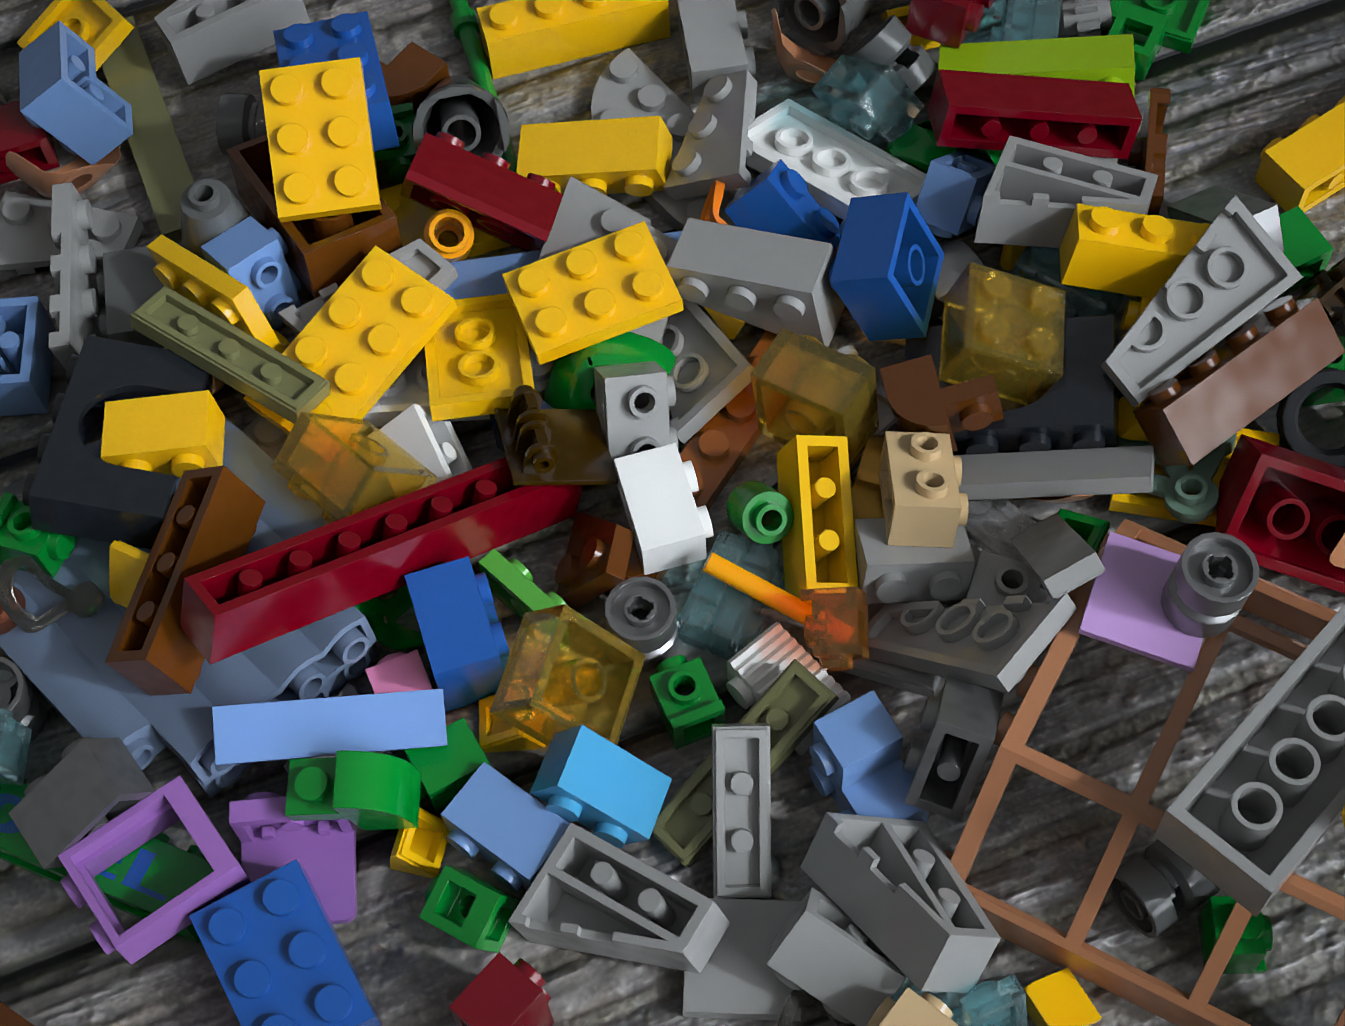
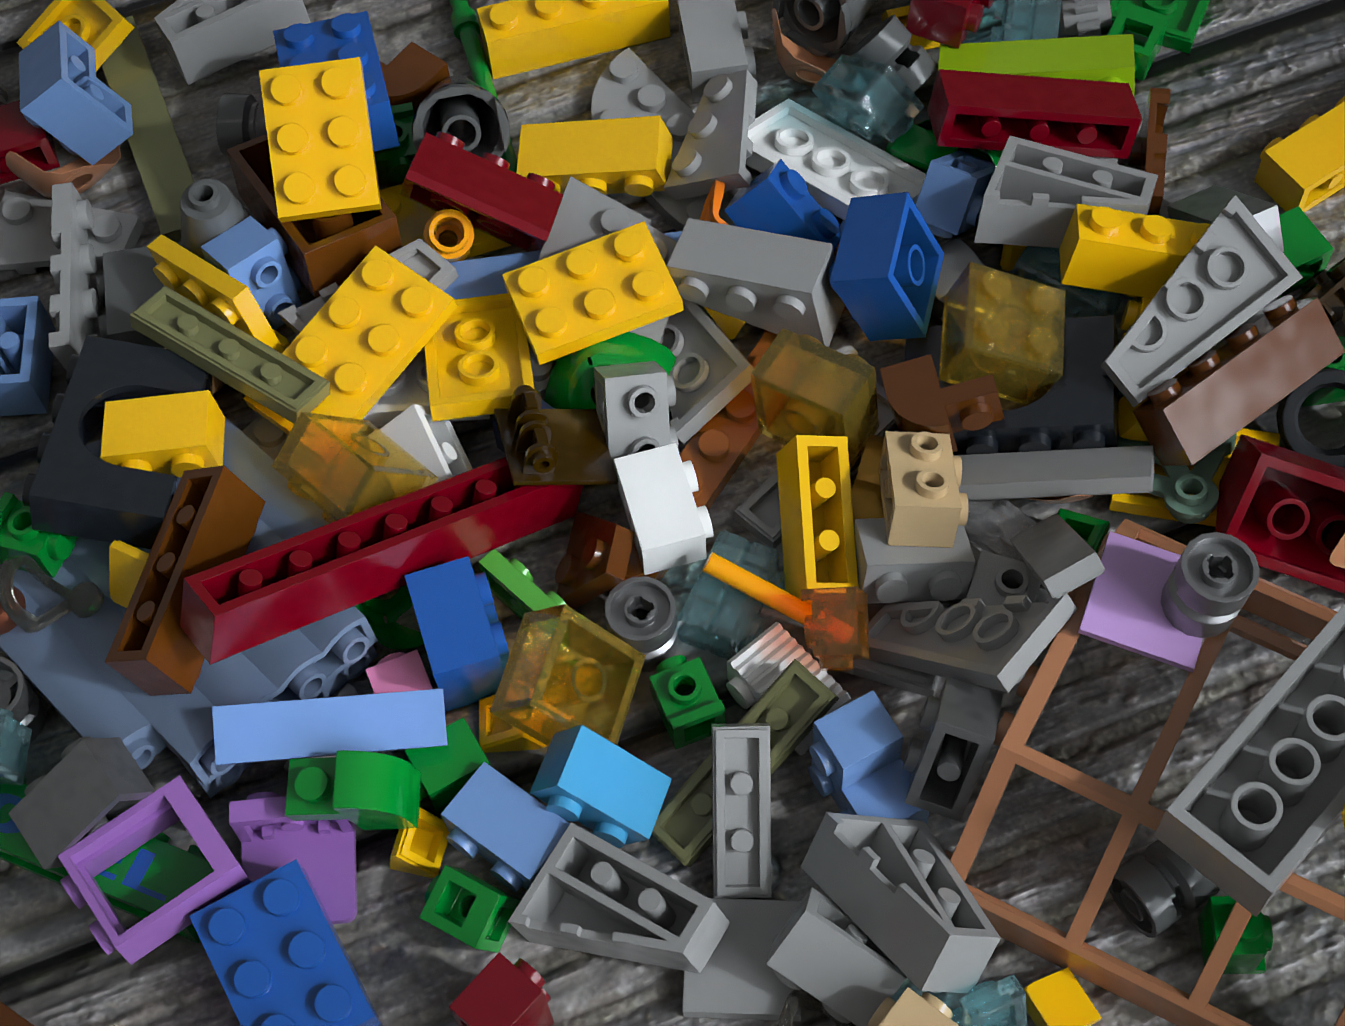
(760, 512): green brick -> none

